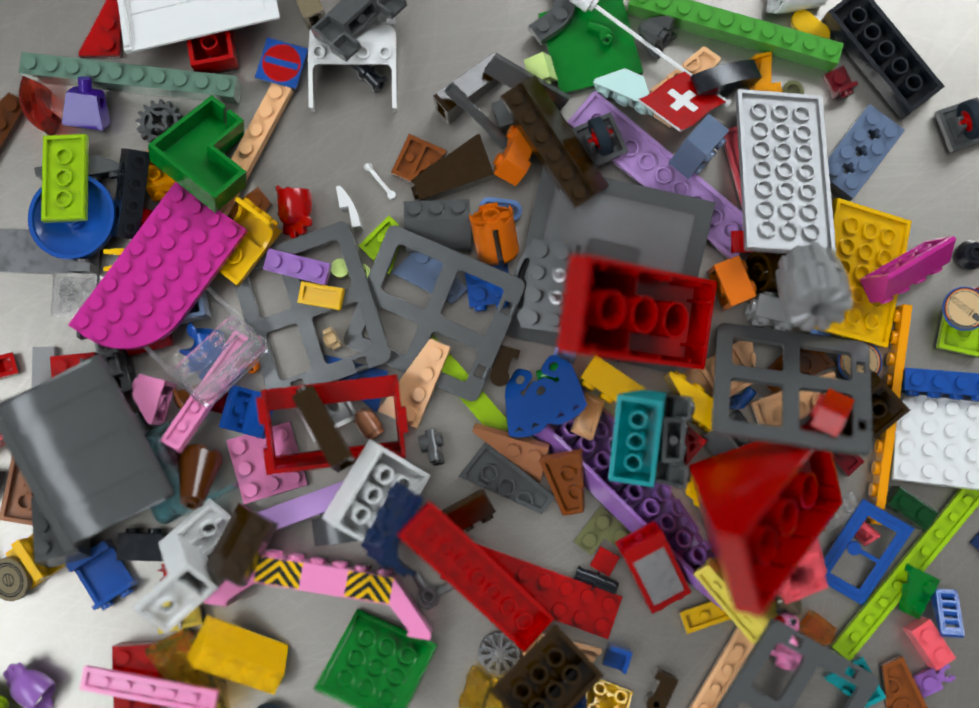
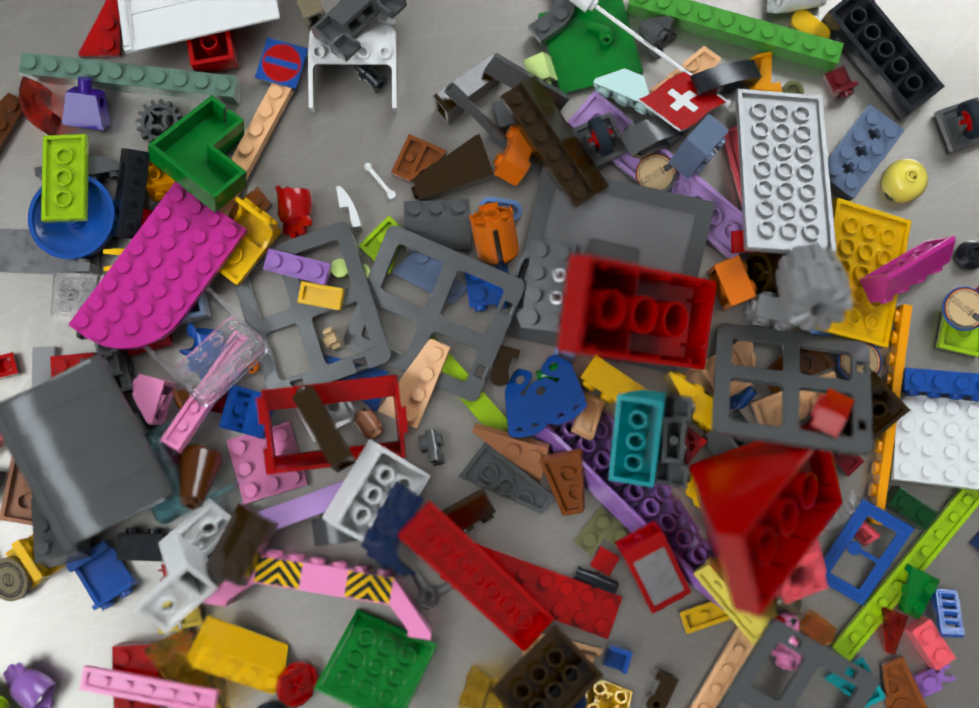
(296, 684): none -> red tile
(498, 653): light grey wheel -> none
(649, 136): none -> dark grey brick
(656, 172): none -> tan sticker
(893, 629): none -> clear red tile
(904, 180): none -> light yellow cylinder

